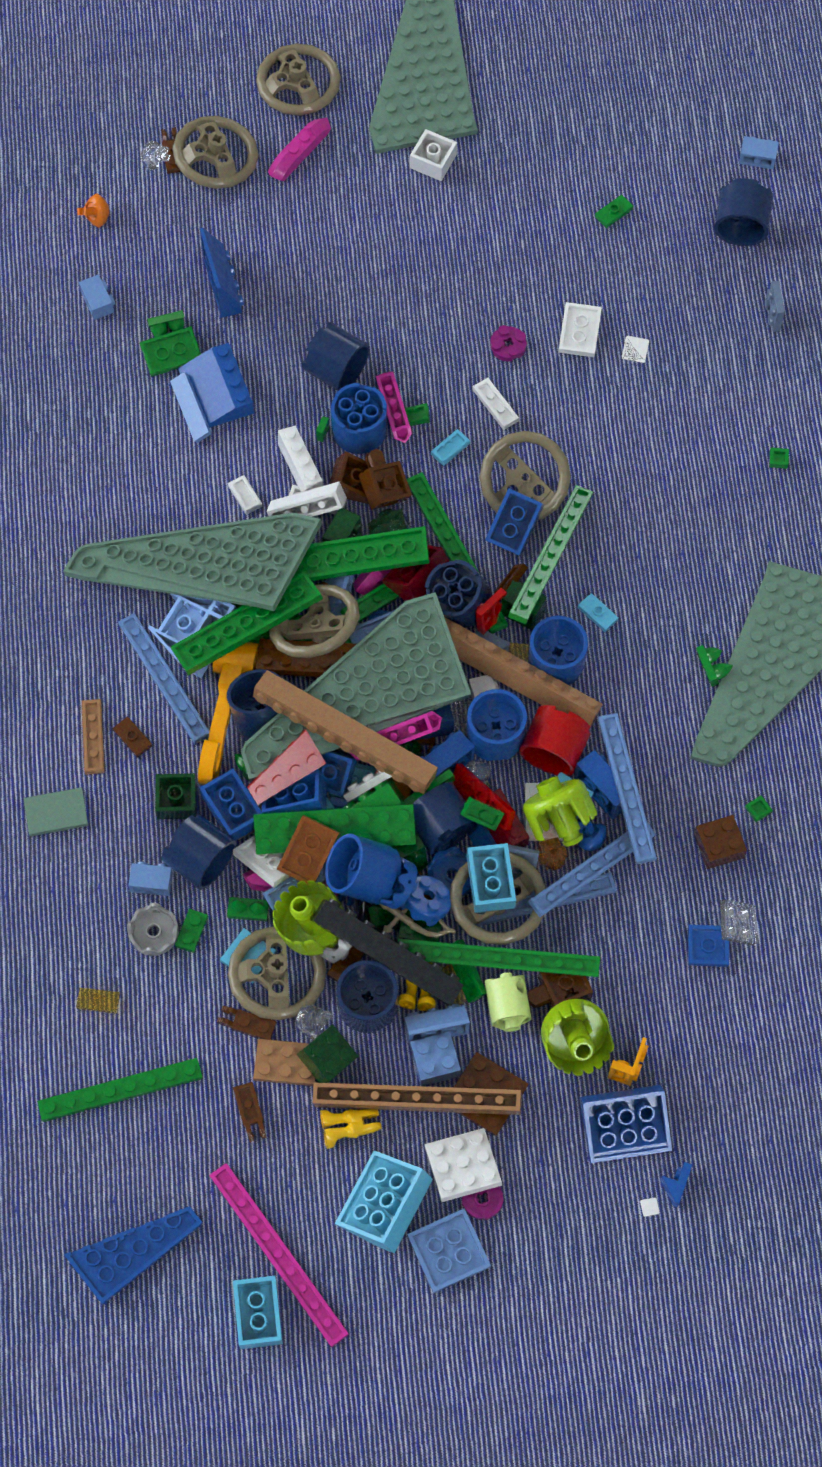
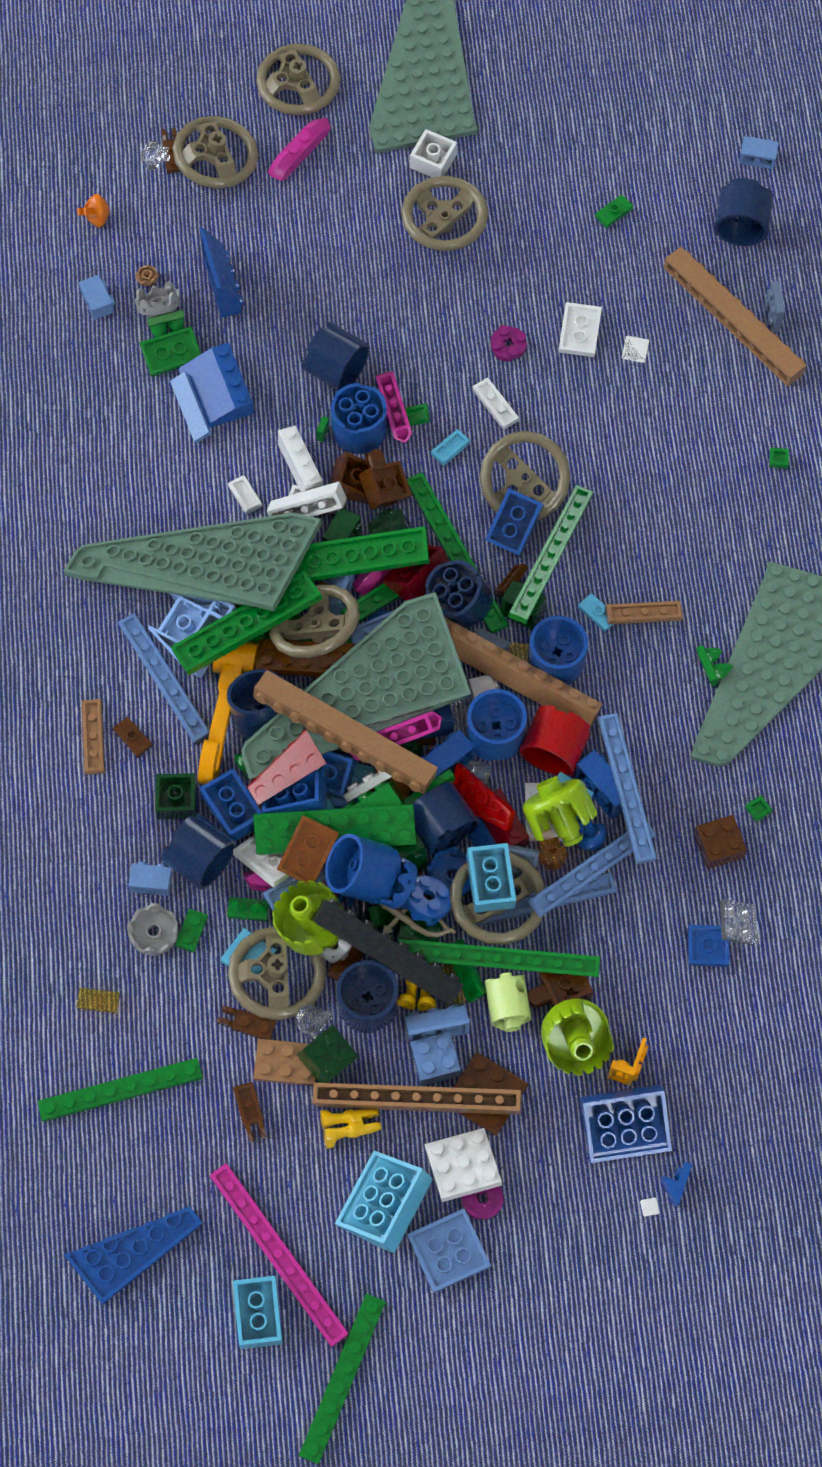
(55, 811): sand green tile -> none
(144, 271): none -> medium nougat plate
(158, 300): none -> light grey plate
(342, 1379): none -> green plate
(444, 215): none -> dark tan piece
(482, 813): green tile -> none
(488, 612): red wing -> none
(643, 612): none -> medium nougat tile
(735, 316): none -> medium nougat brick

